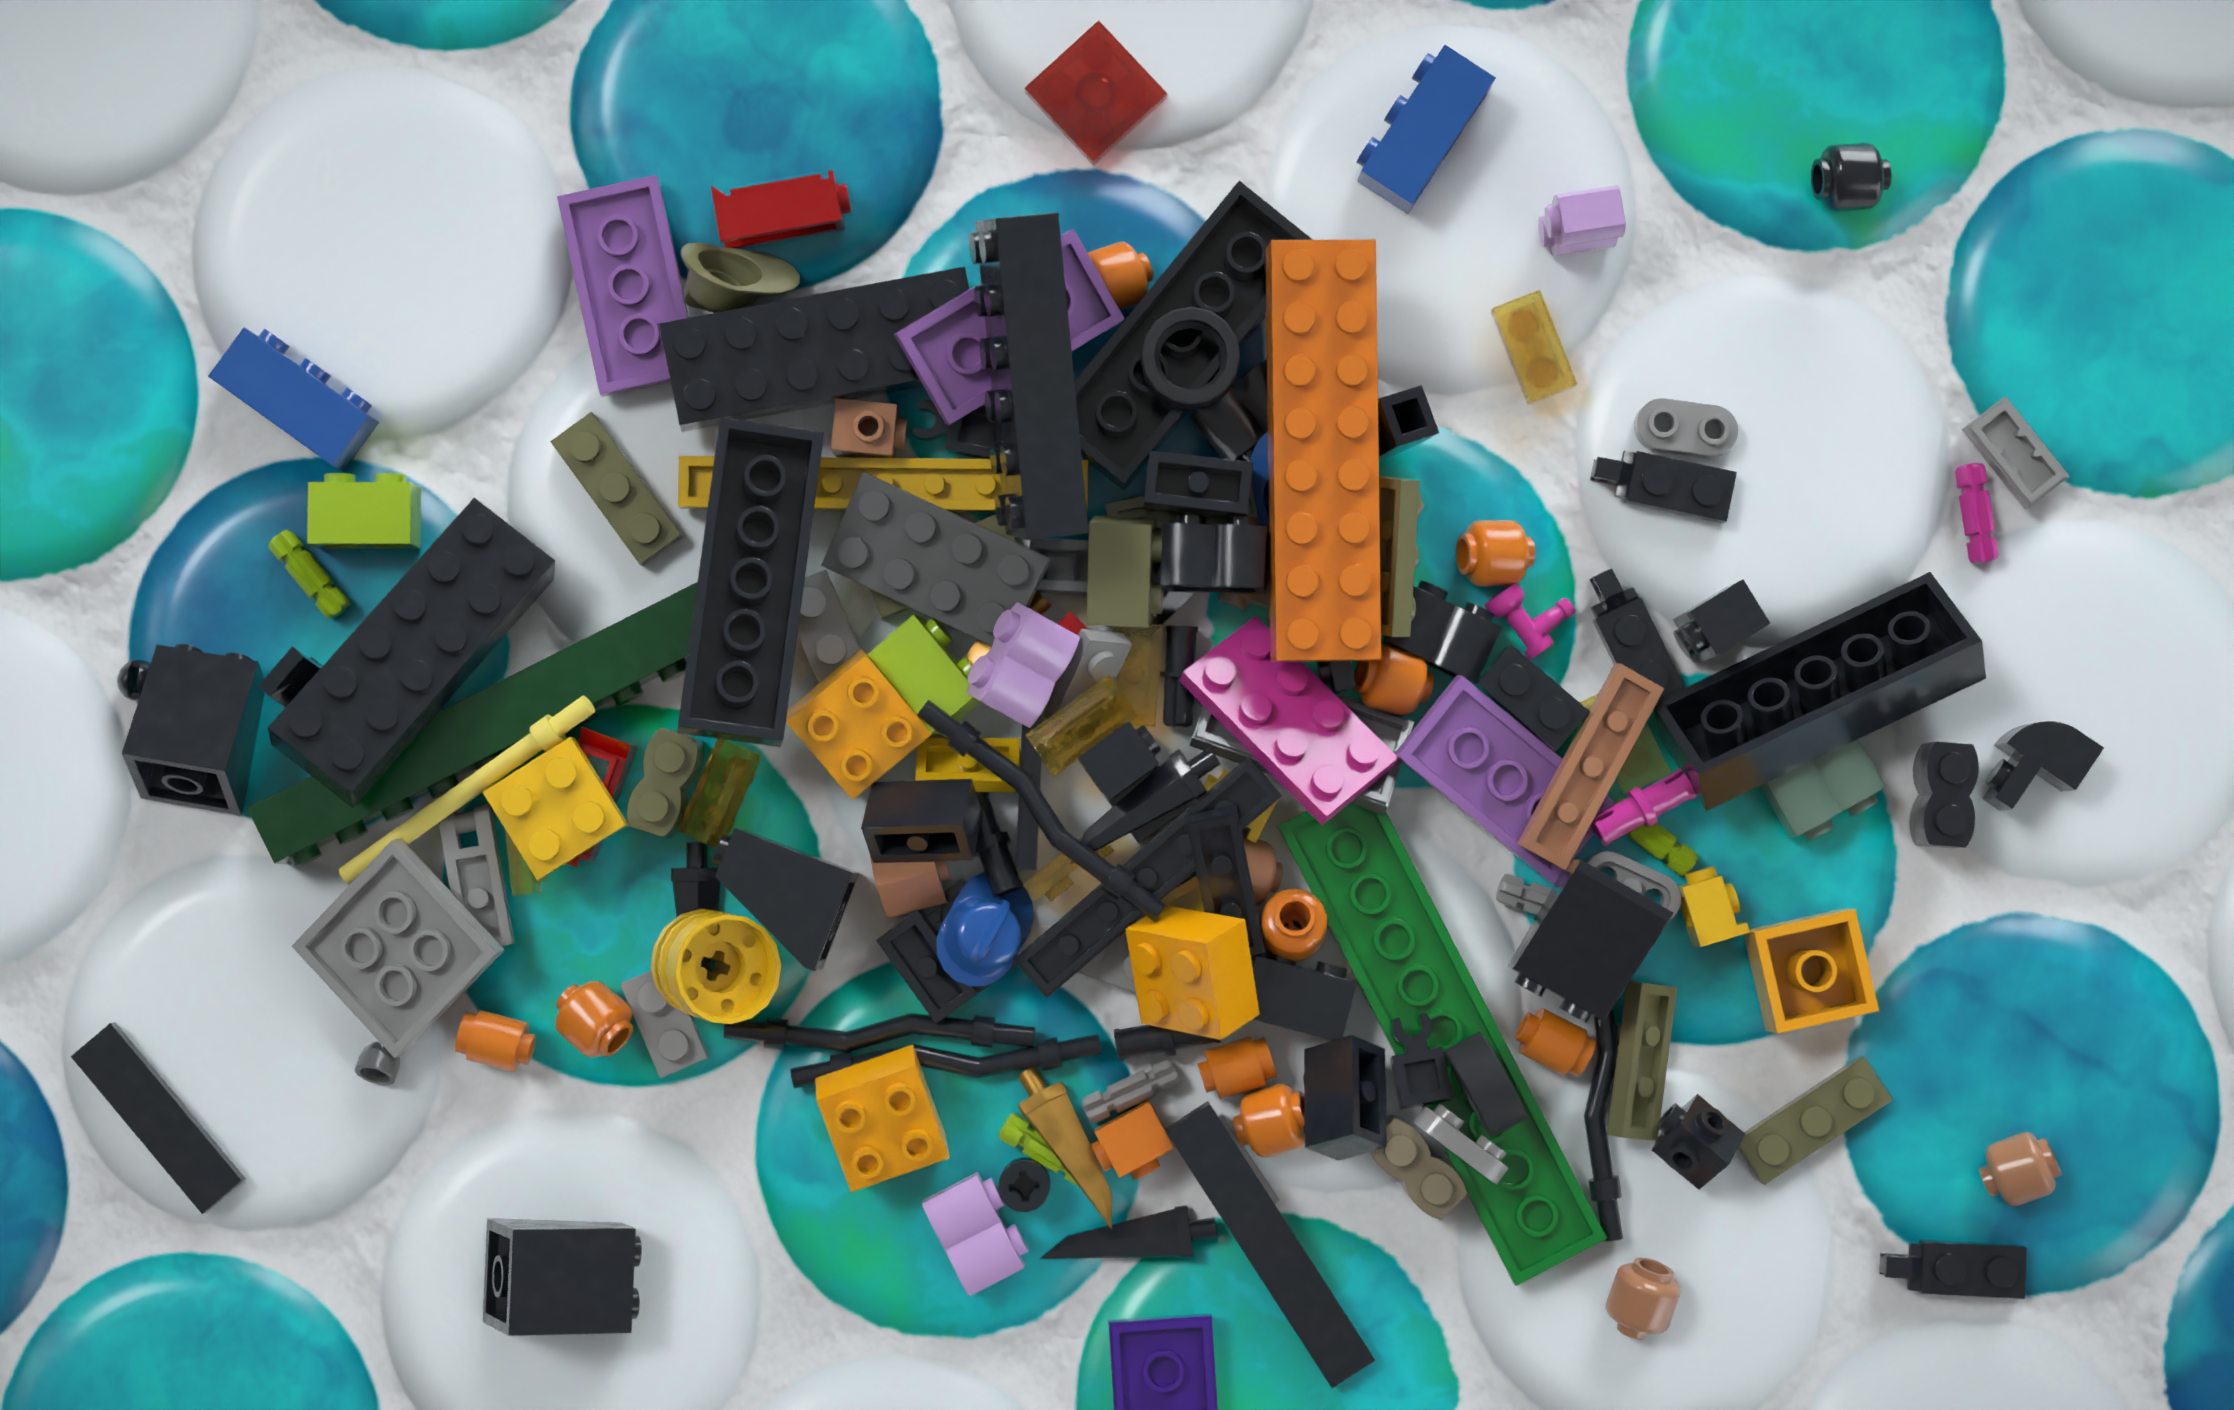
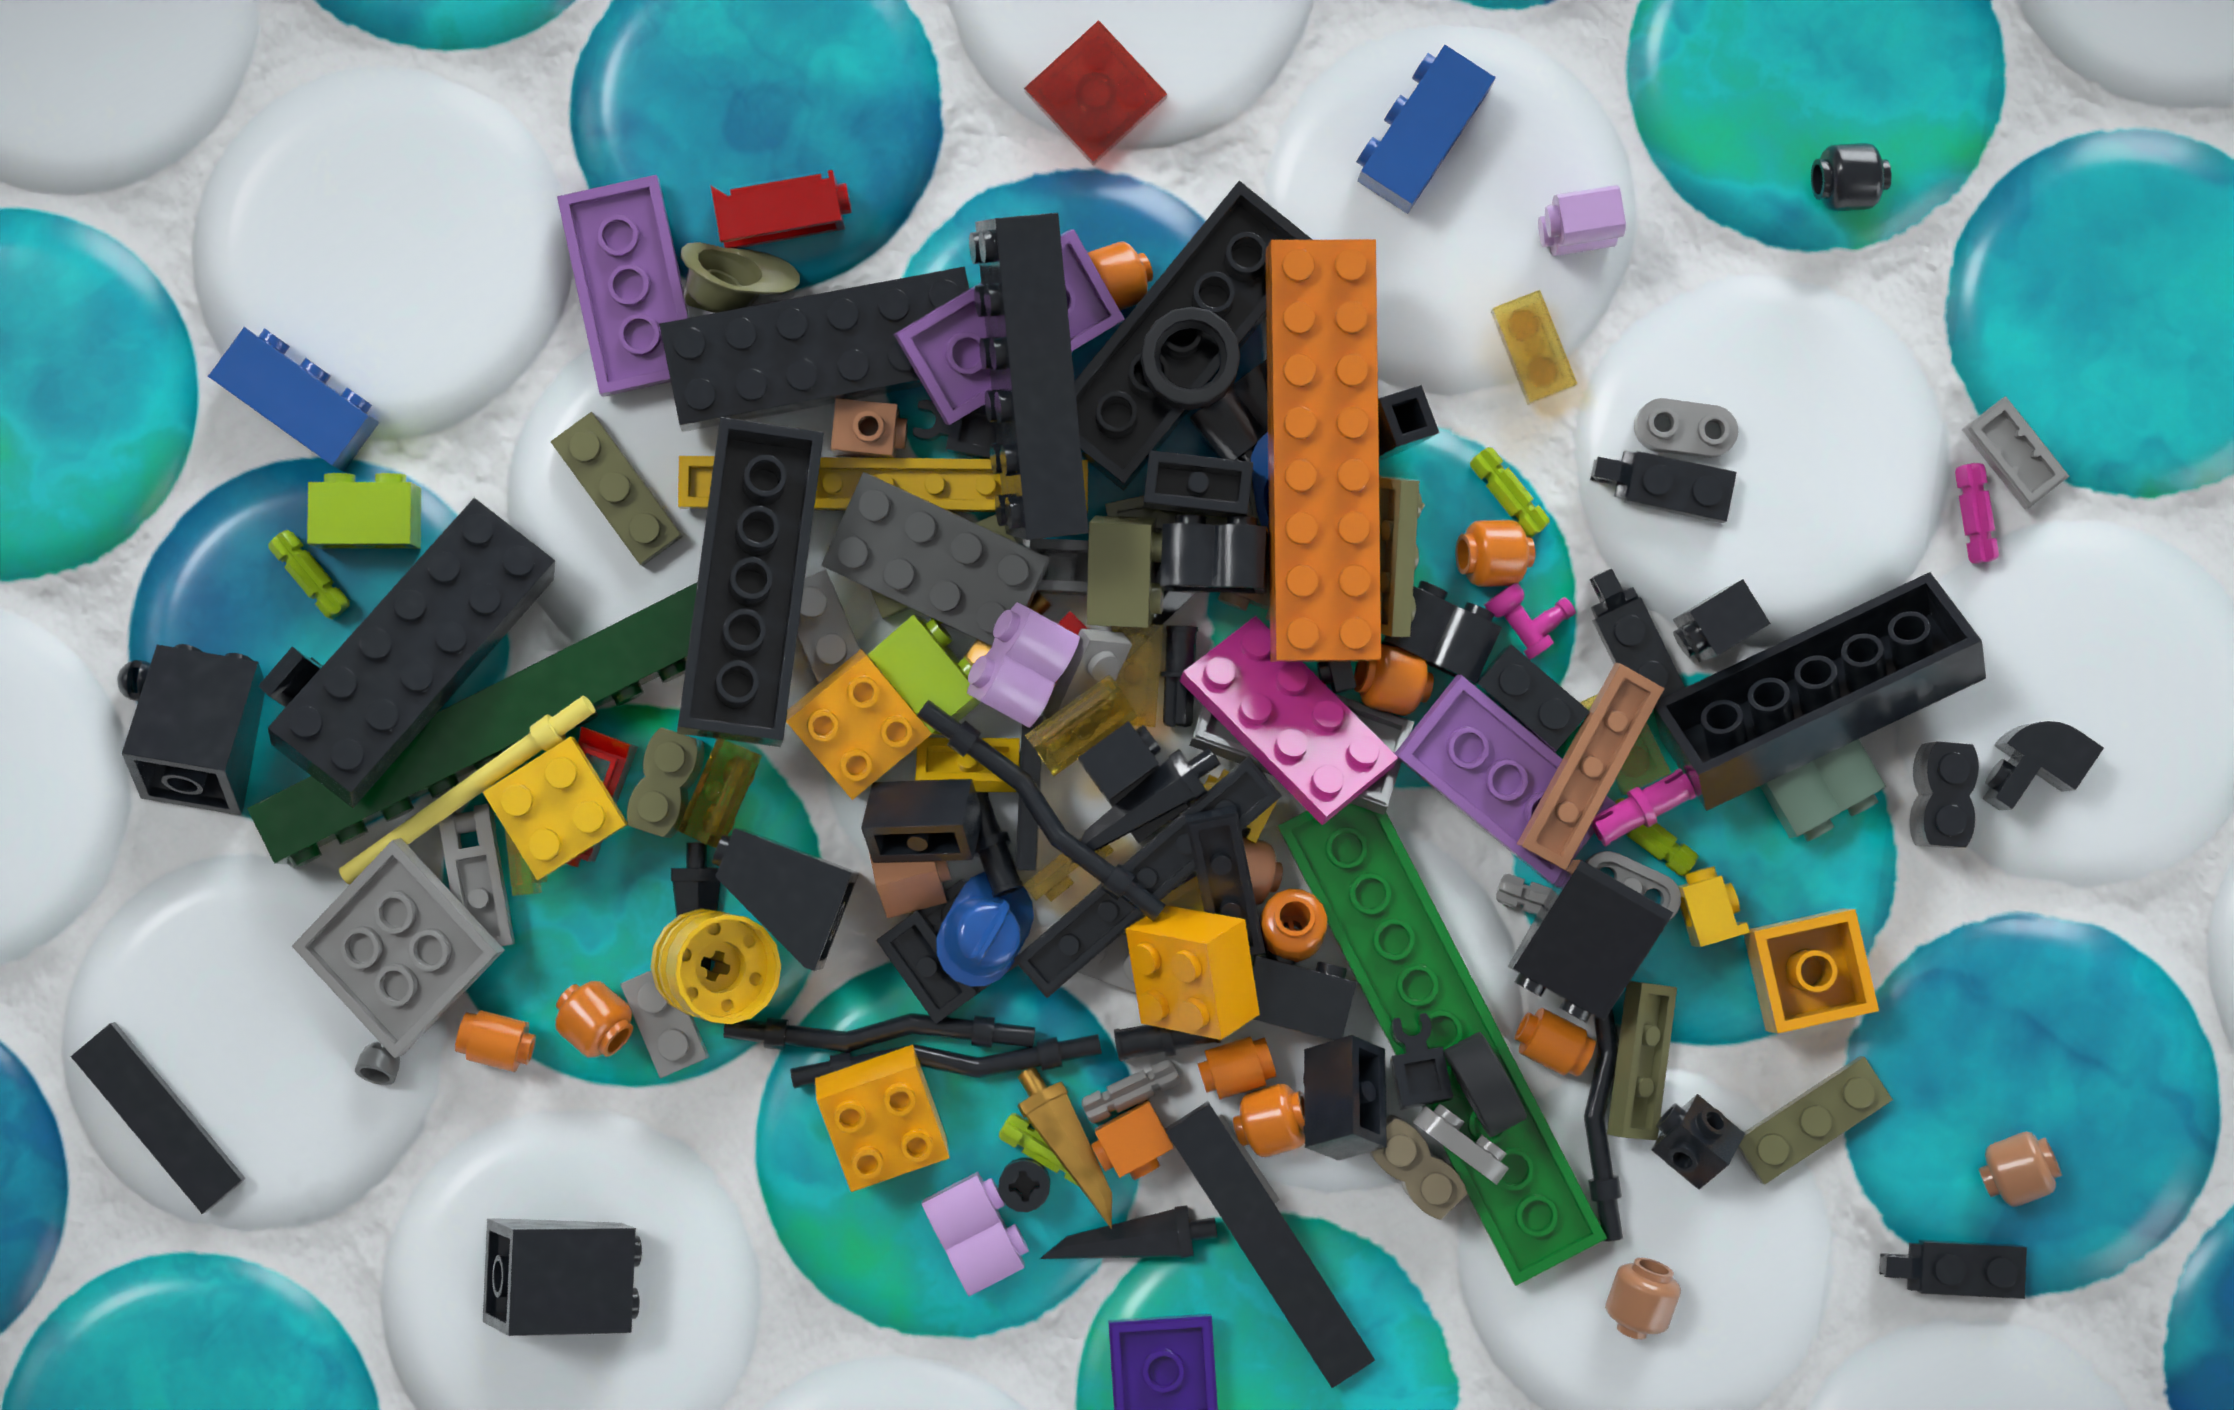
(1509, 491): none -> lime axle

